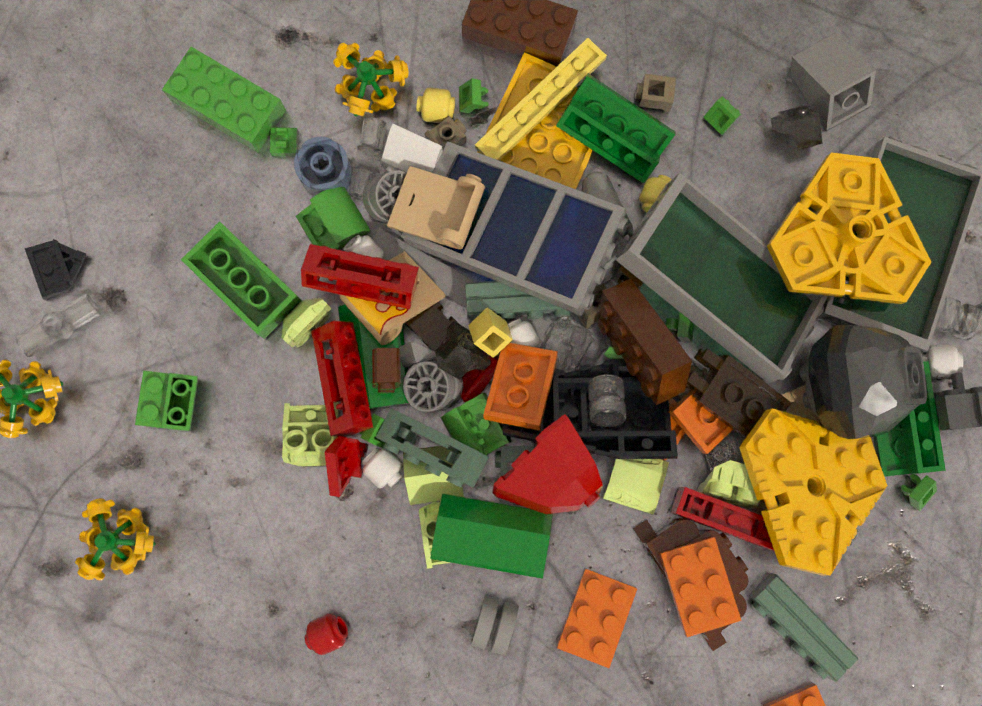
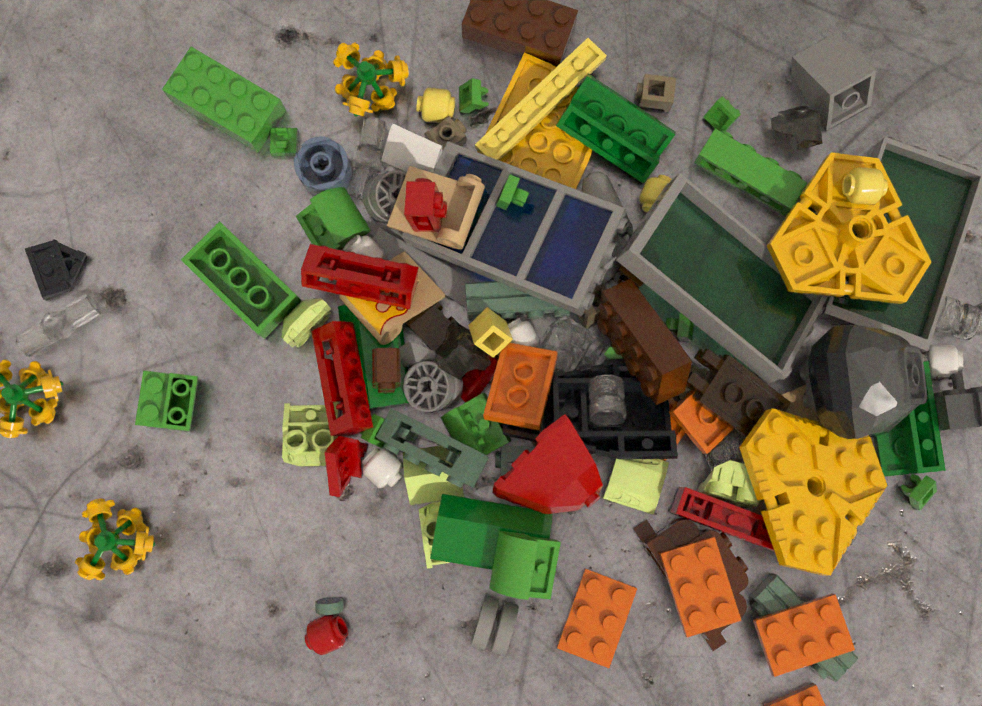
(329, 606): none -> sand green tile
(424, 205): none -> red brick
(512, 194): none -> bright green tile
(524, 566): none -> bright green brick
(751, 172): none -> bright green brick
(803, 634): none -> orange plate
(864, 186): none -> light yellow head

